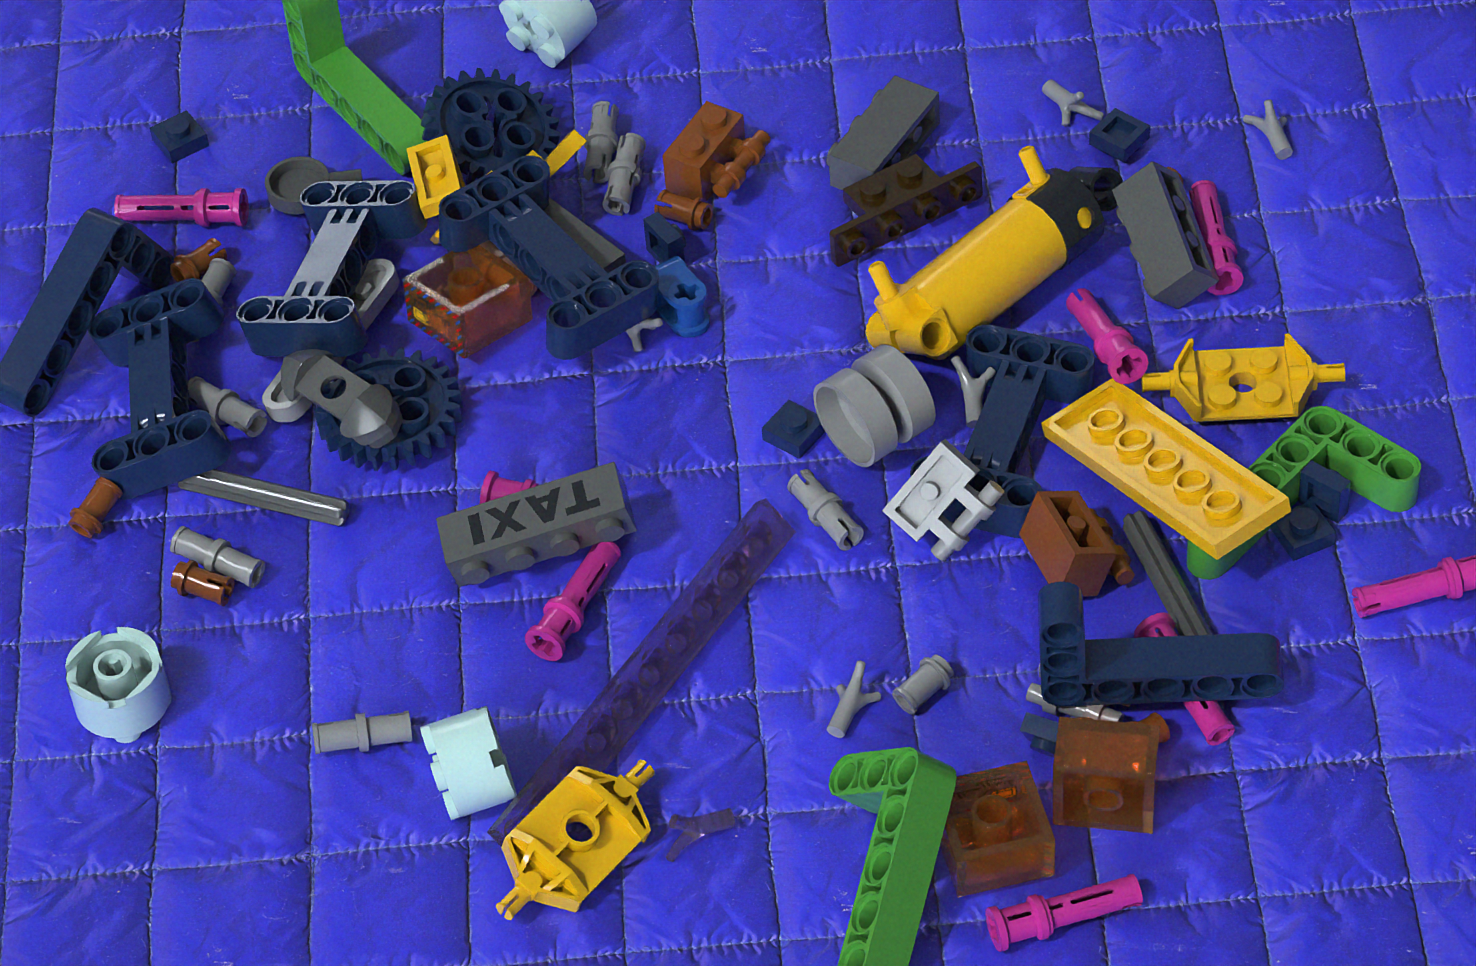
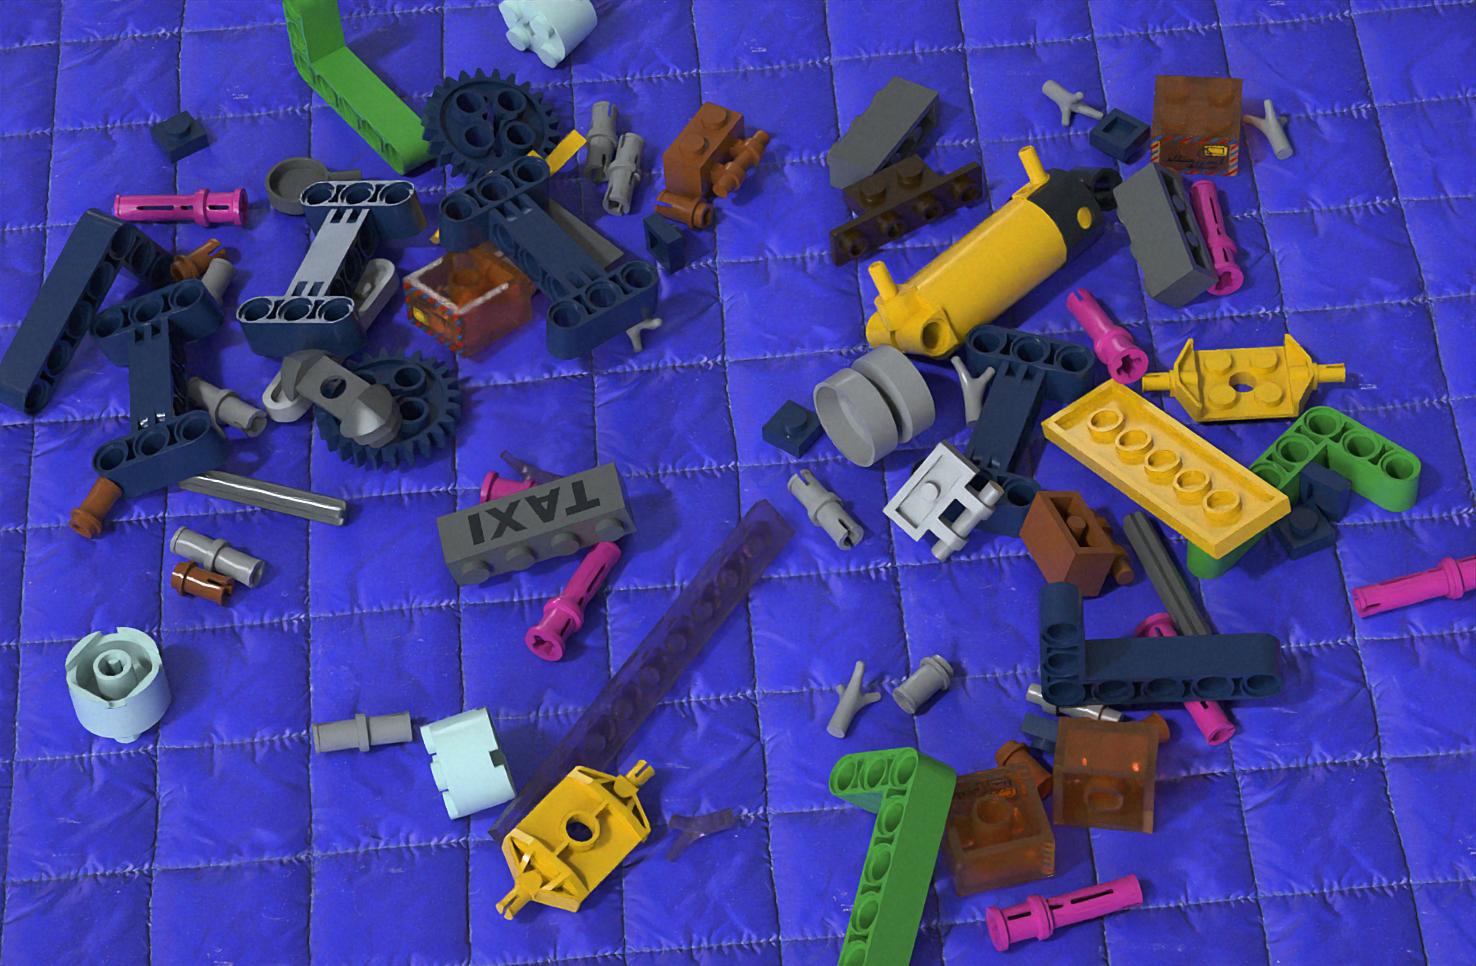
(434, 173): yellow slope -> none
(528, 471): none -> clear purple bar
(681, 298): blue piece -> none
(1016, 752): none -> dark orange pin
(1197, 124): none -> clear orange brick

